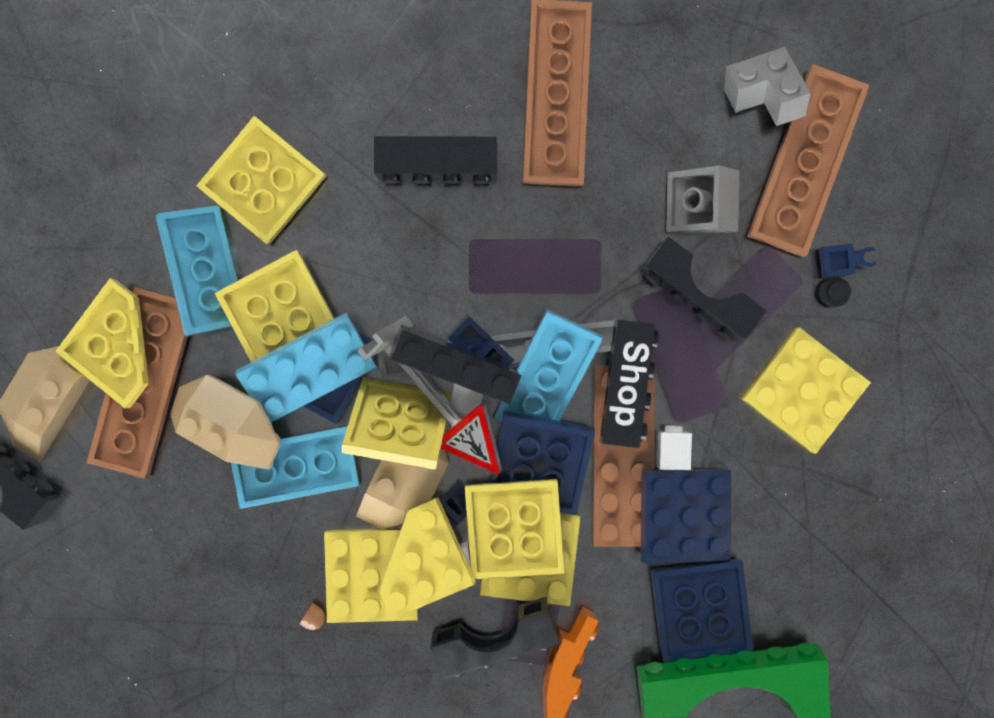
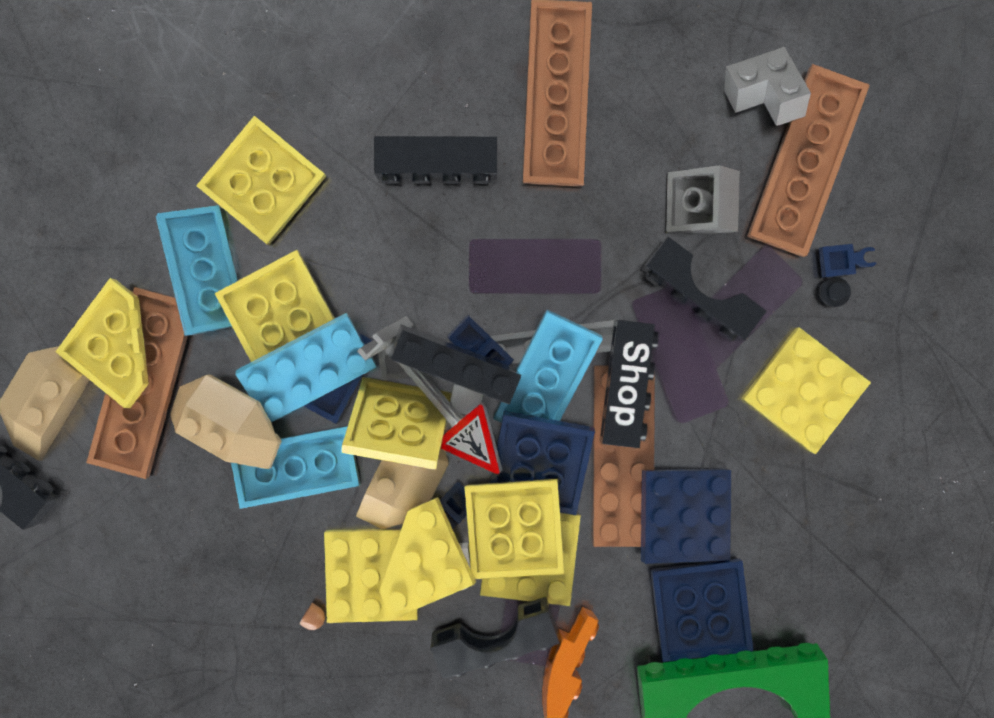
(673, 448): white brick -> none

